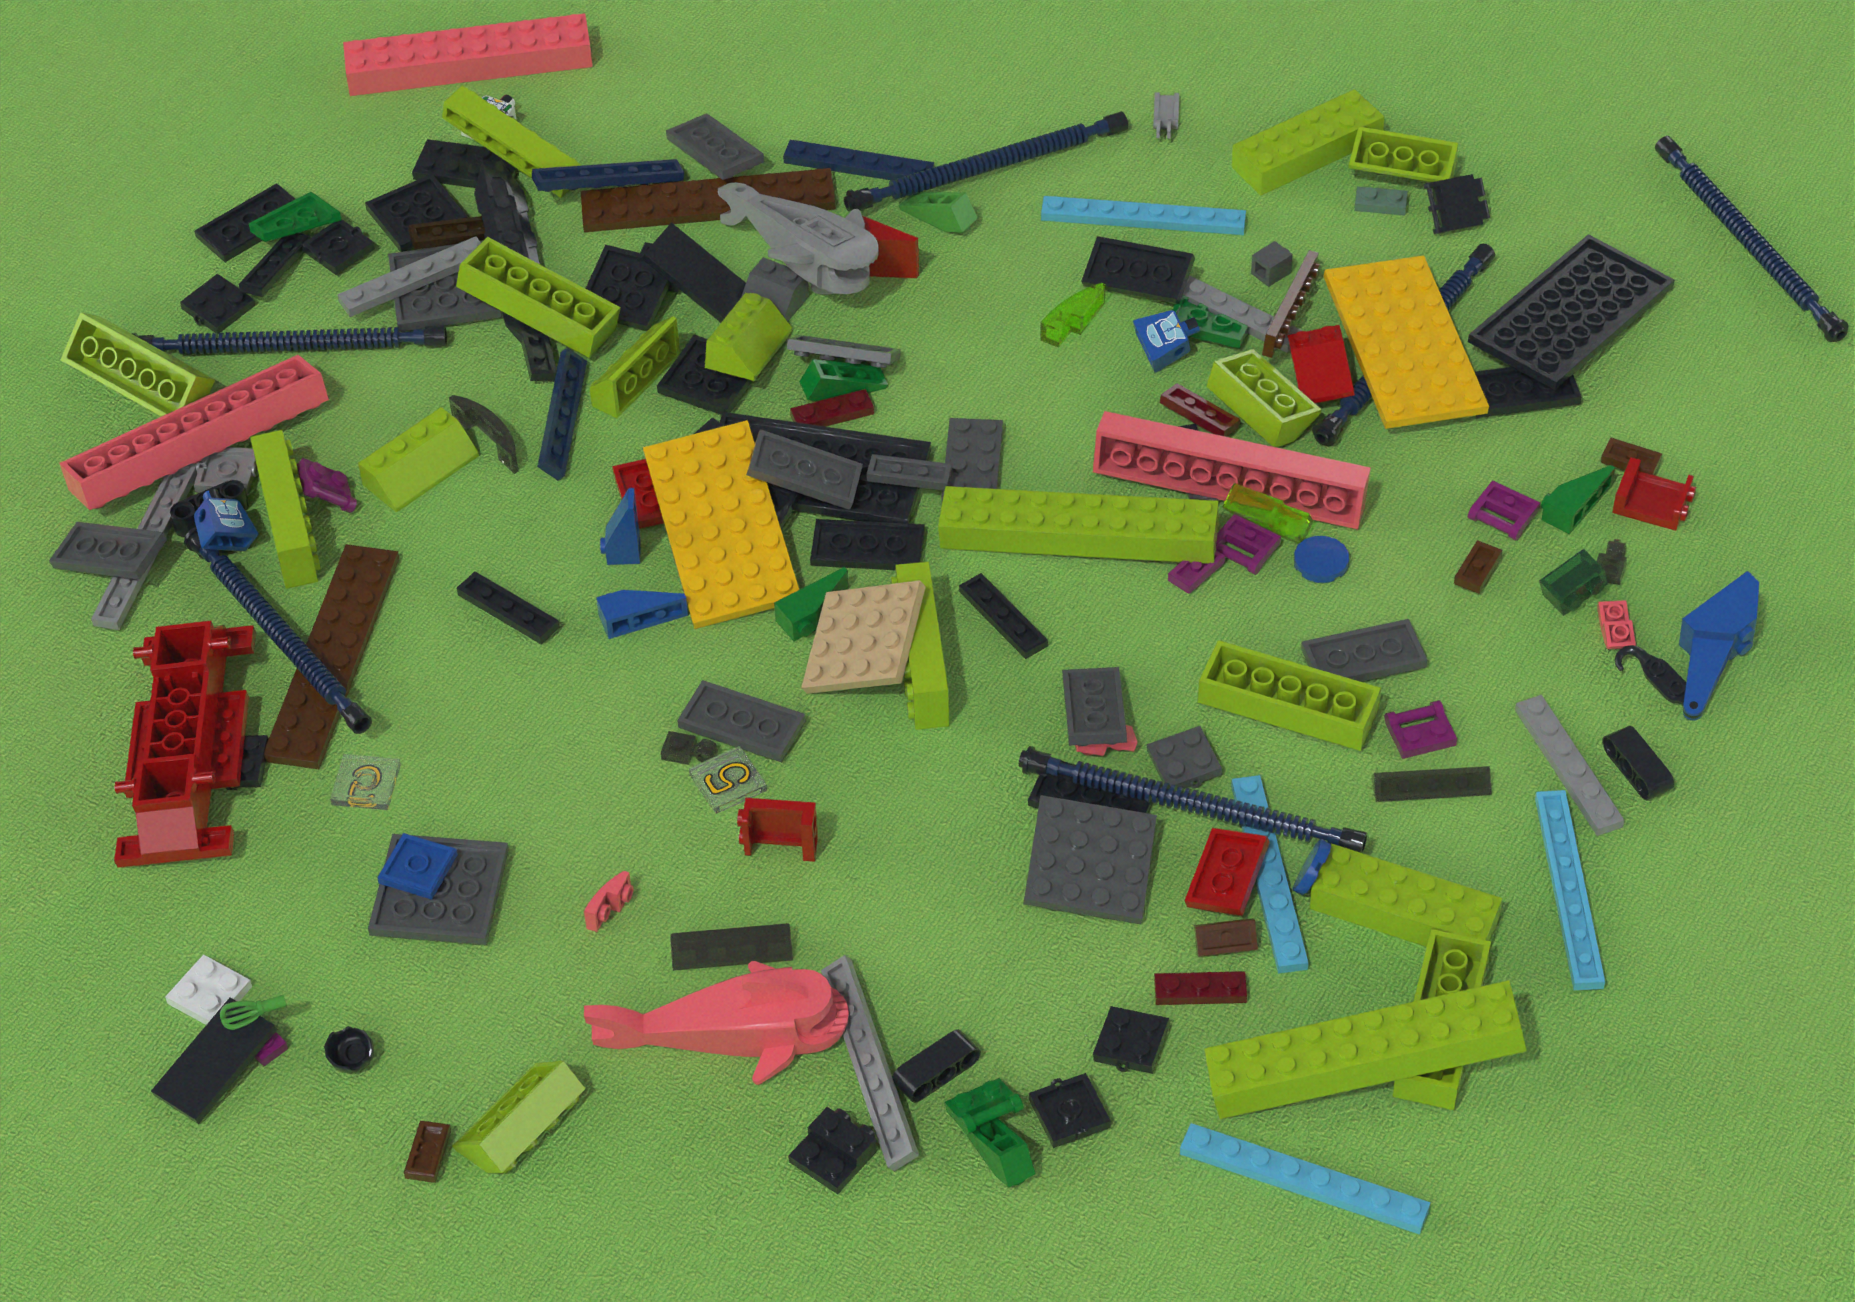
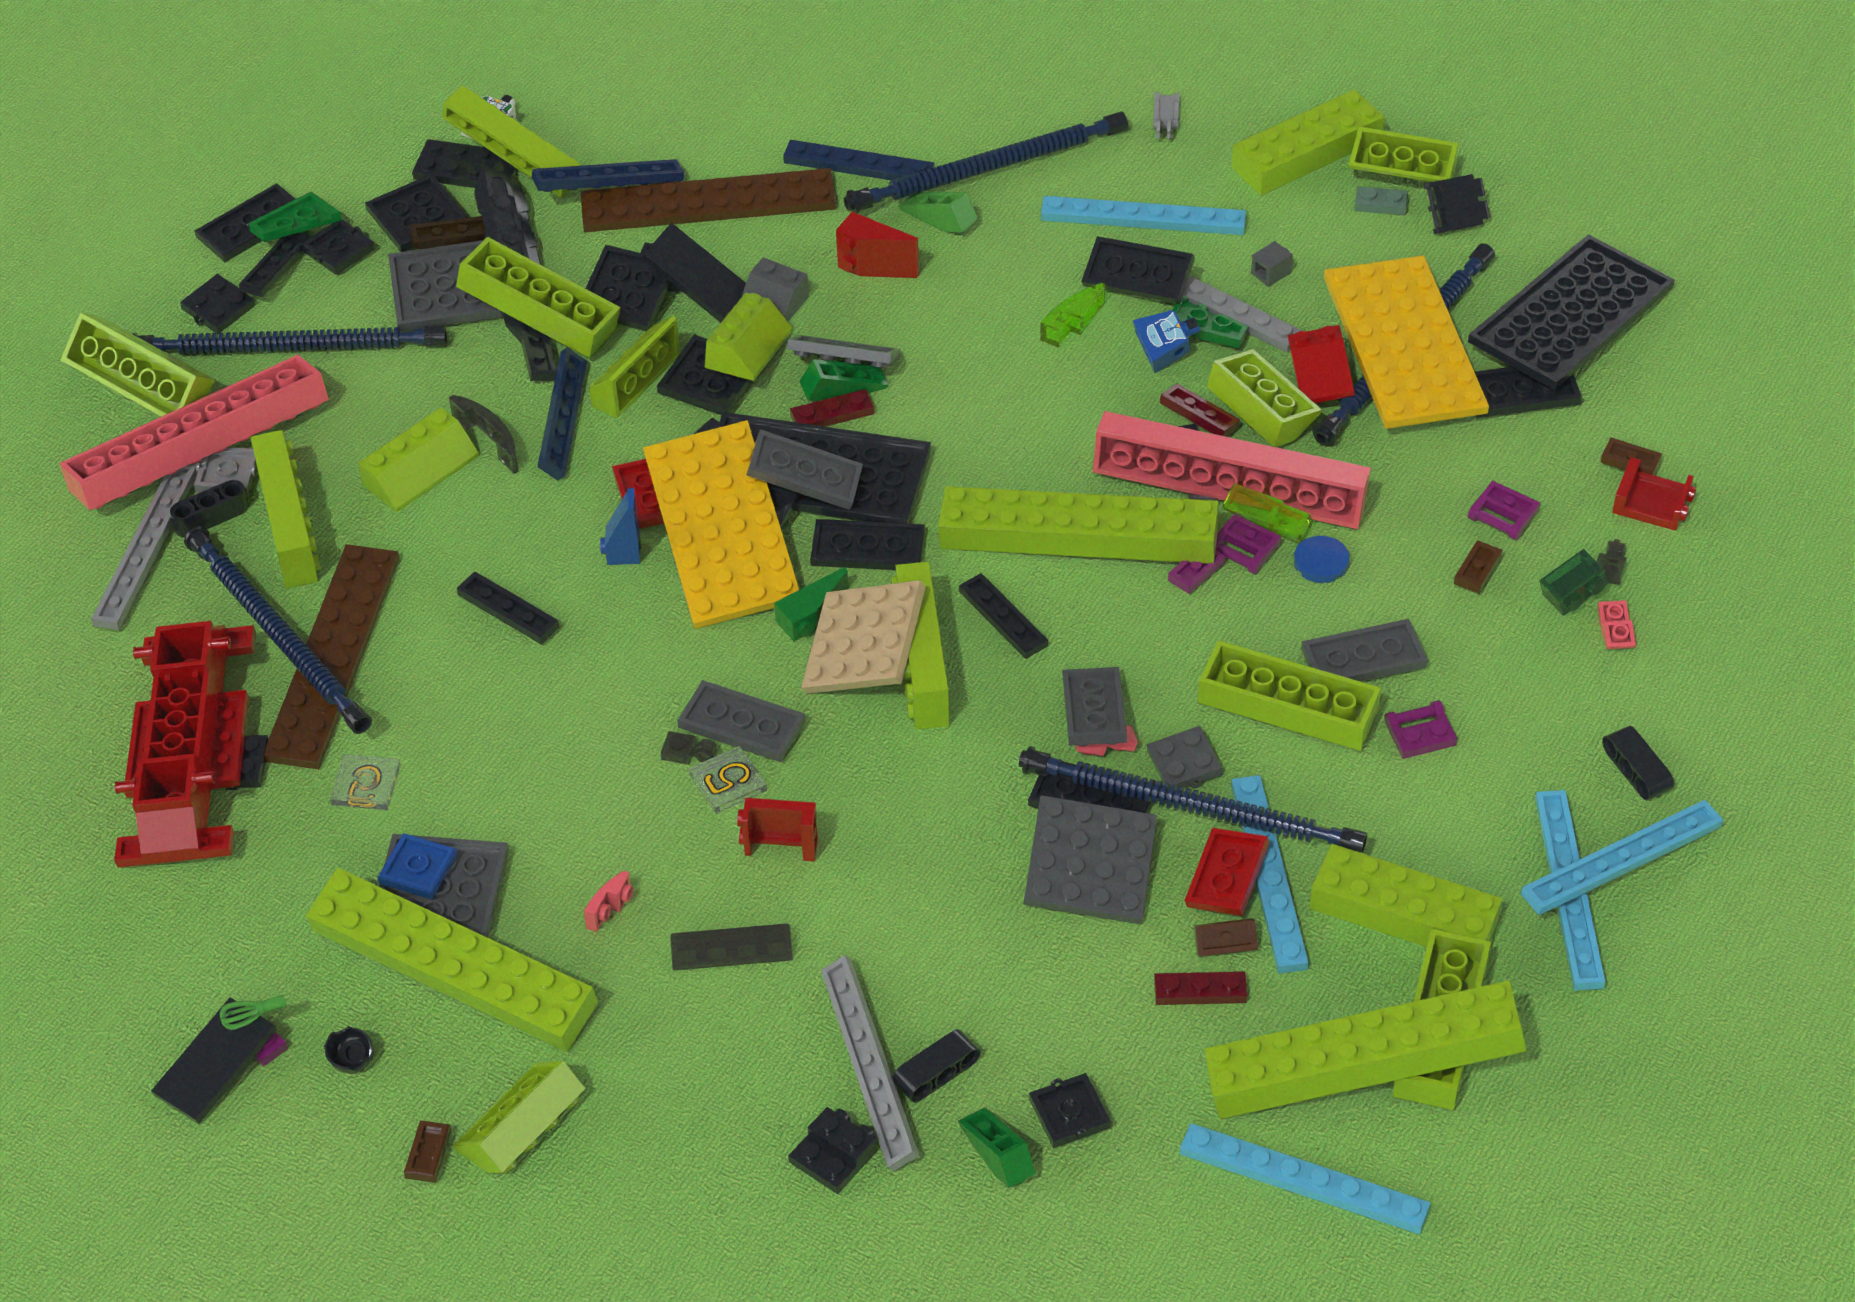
(108, 550): dark grey plate -> none
(206, 989): white plate -> none
(223, 524): blue torso -> none
(325, 484): magenta plate -> none
(406, 278): light grey plate -> none
(452, 959): none -> lime brick
(467, 54): coral brick -> none
(636, 610): blue slope -> none
(715, 146): dark grey plate -> none
(751, 1015): coral animal -> none
(811, 241): light grey animal -> none
(909, 472): dark grey plate -> none
(974, 452): dark grey plate -> none
(983, 1105): green plate -> none
(1131, 1040): black plate -> none
(1291, 303): reddish brown plate -> none
(1311, 867): blue tile -> none
(1432, 784): clear smoke slope -> none
(1569, 765): light grey plate -> none
(1576, 498): green slope -> none
(1621, 857): none -> medium azure plate
(1711, 637): blue slope -> none
(1793, 284): dark blue hose -> none

